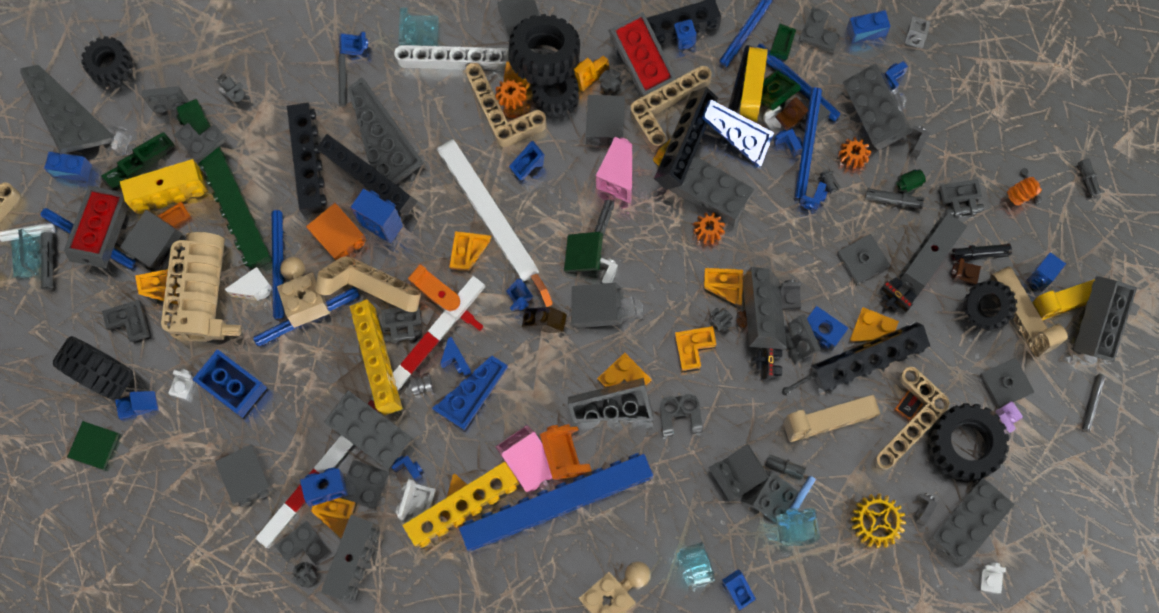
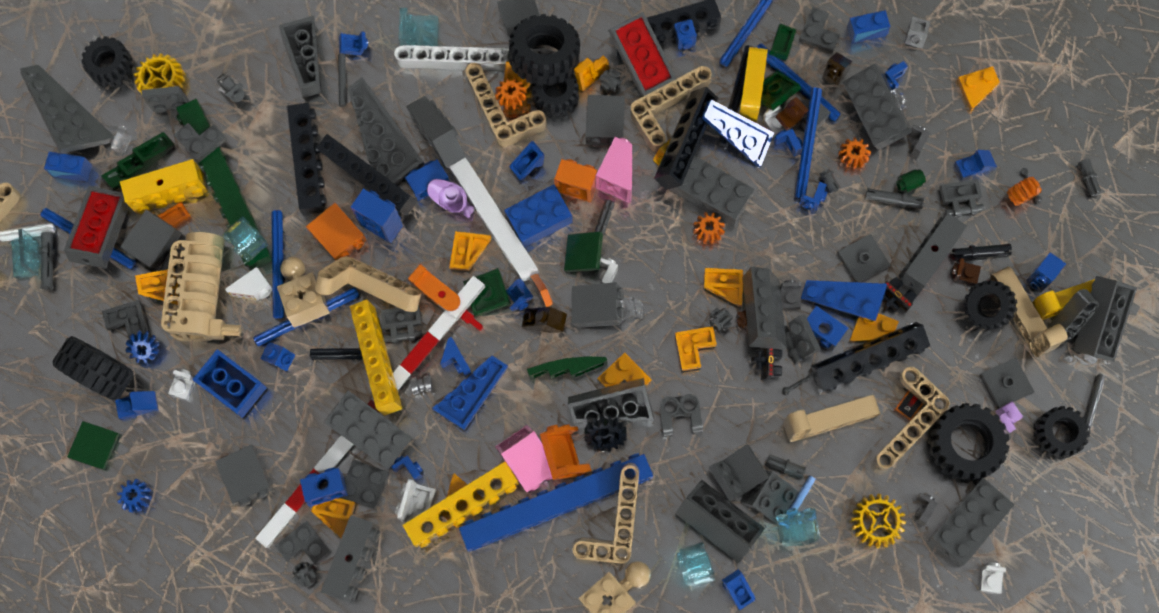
(136, 351): none -> blue gear
(136, 502): none -> blue gear
(161, 67): none -> yellow gear
(245, 238): none -> clear light blue brick
(277, 356): none -> blue bracket
(301, 46): none -> dark grey wedge
(335, 353): none -> black axle
(419, 179): none -> blue brick
(436, 130): none -> dark grey wedge
(450, 196): none -> lavender hair
(492, 296): none -> dark green tile
(538, 216): none -> blue brick
(574, 366): none -> dark green slope
(576, 180): none -> orange brick
(605, 433): none -> black gear
(621, 522): none -> tan beam
(720, 521): none -> dark grey slope
(837, 68): none -> dark brown slope
(849, 297): none -> blue wing
(976, 164): none -> blue slope
(978, 85): none -> light orange wing
(1072, 421): none -> black tyre
(1076, 313): none -> dark grey beam

